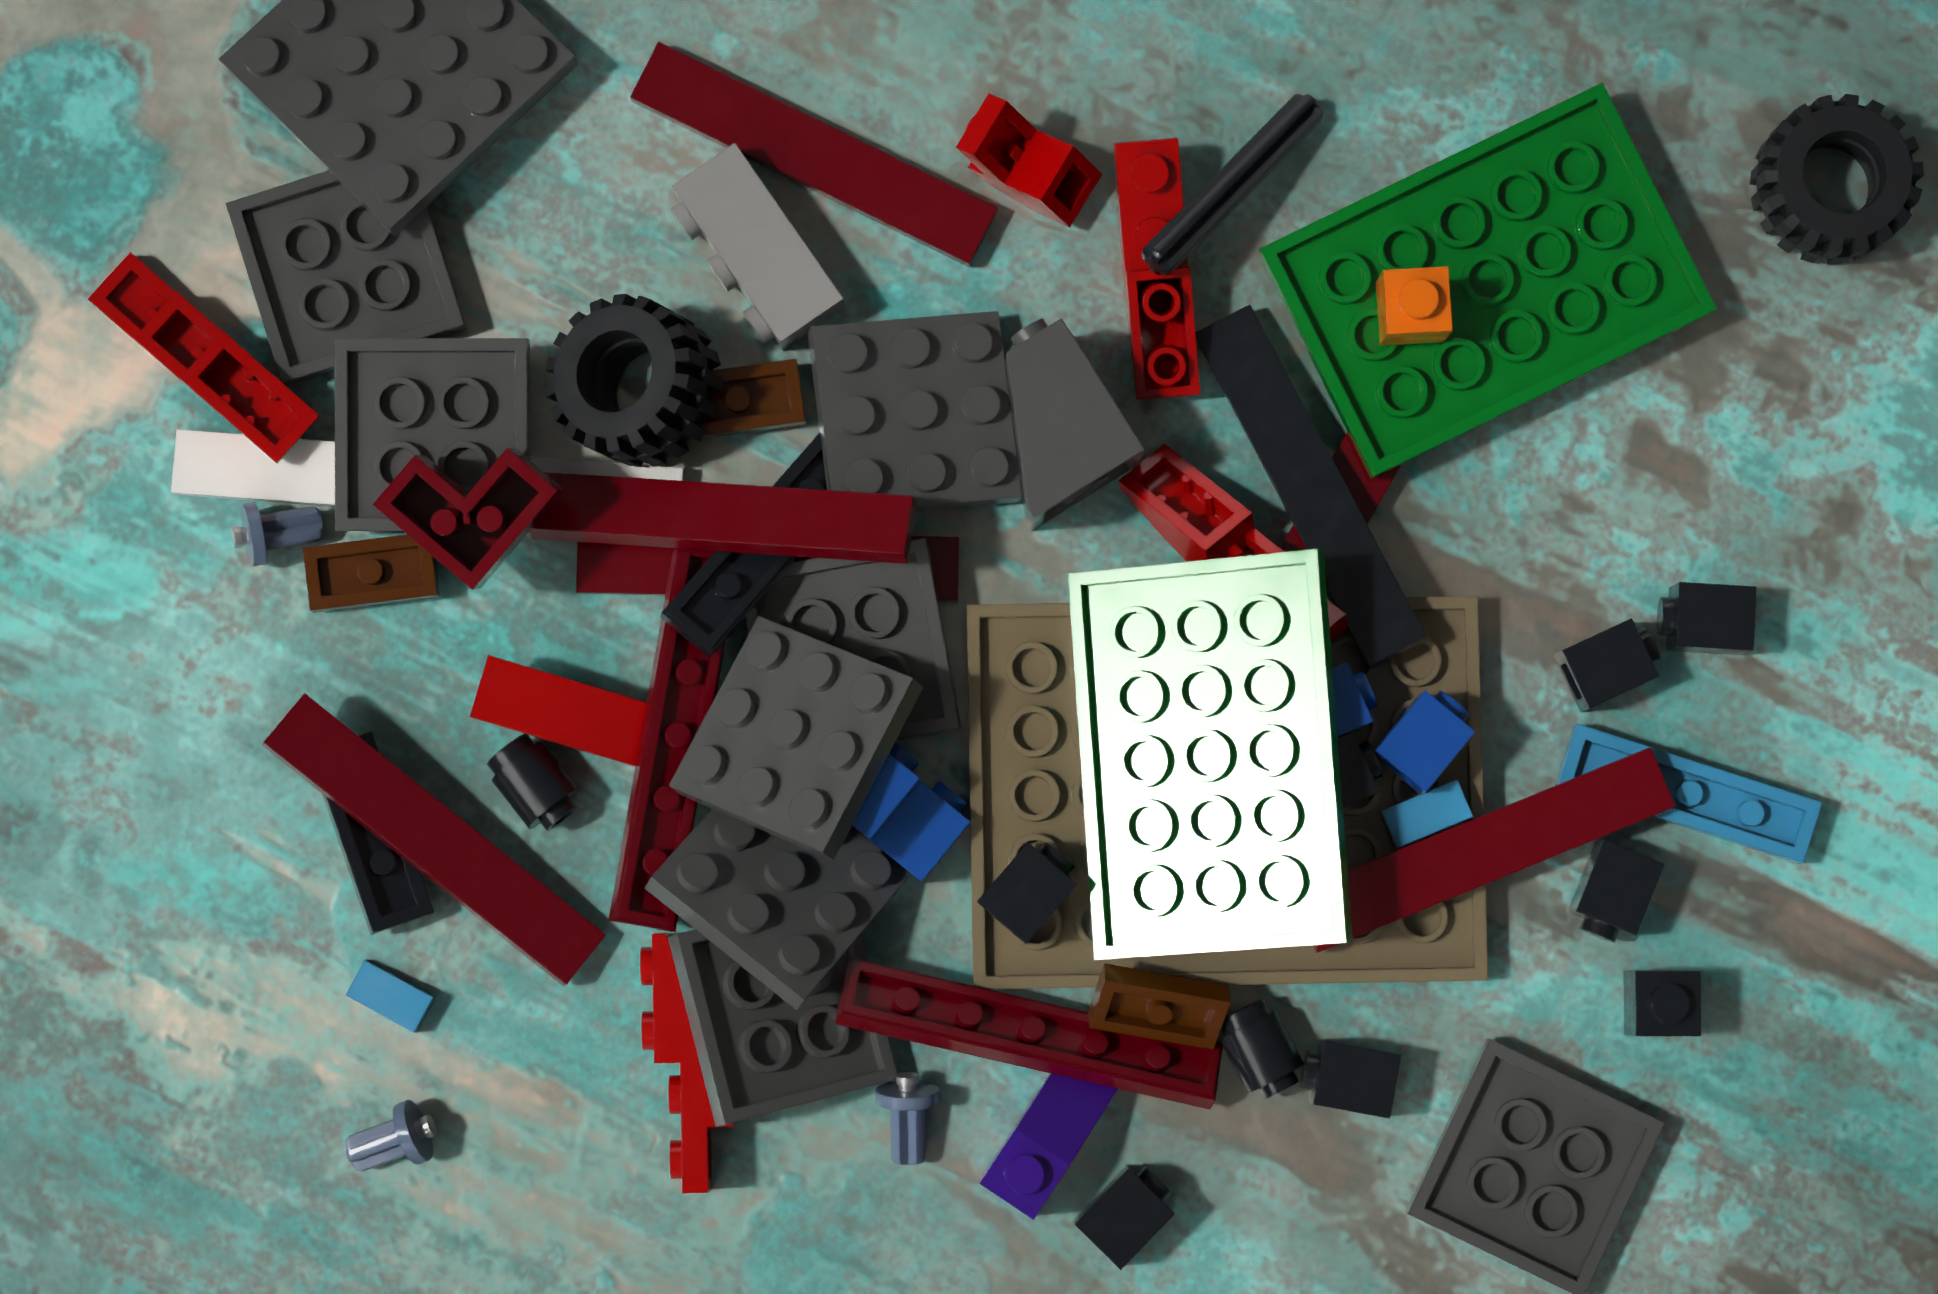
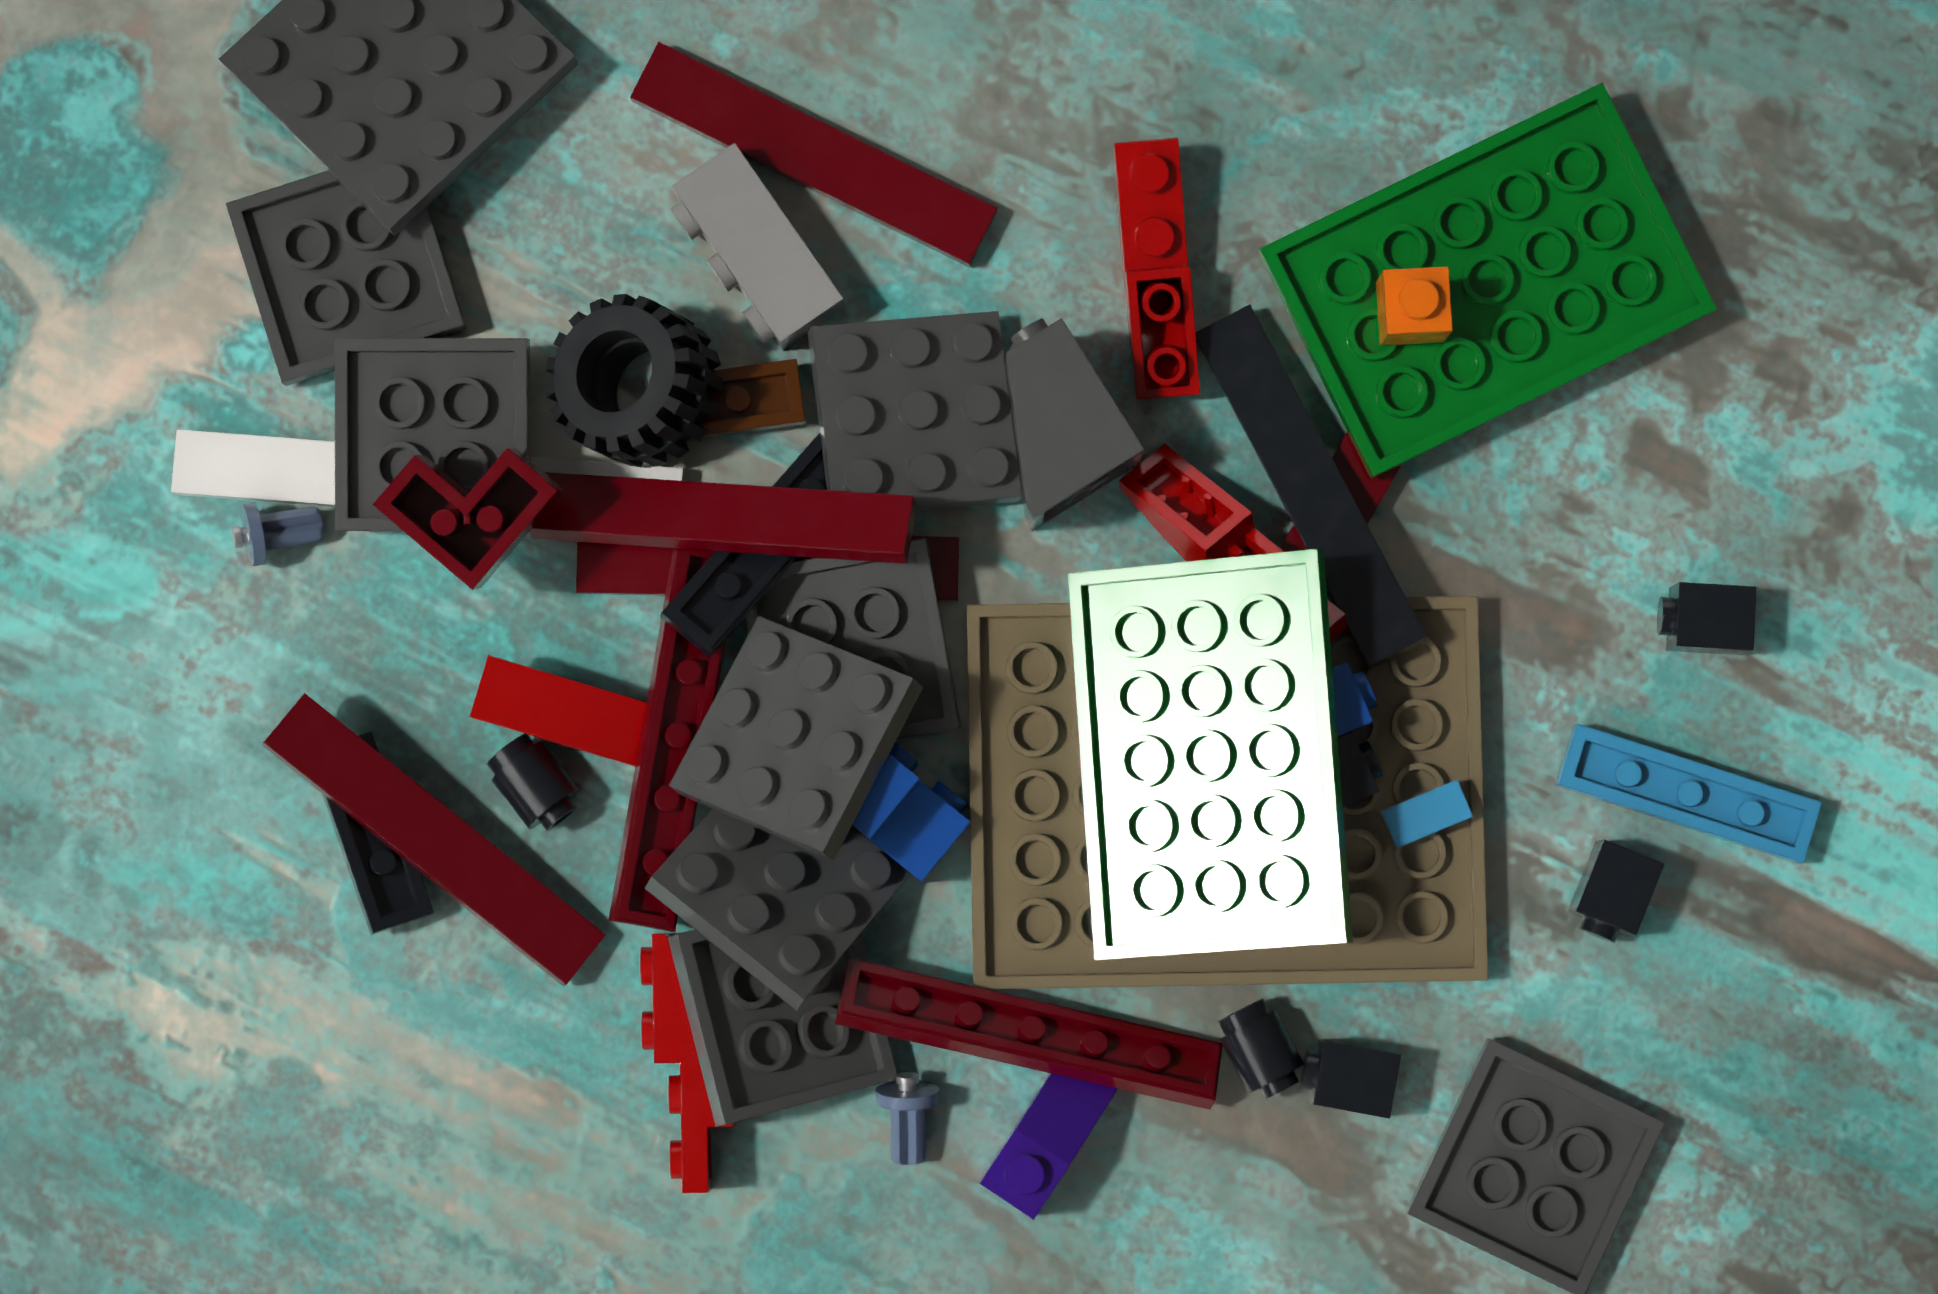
(203, 358): red slope -> none
(369, 573): reddish brown plate -> none
(390, 996): dark azure piece -> none
(404, 1135): sand blue piece -> none
(1027, 163): red brick -> none
(1029, 890): black brick -> none
(1126, 1214): black brick -> none
(1159, 1006): reddish brown plate -> none
(1232, 184): black axle -> none
(1425, 740): blue brick -> none
(1505, 841): dark red tile -> none
(1609, 664): black brick -> none
(1662, 1003): black brick -> none
(1872, 143): black tyre -> none

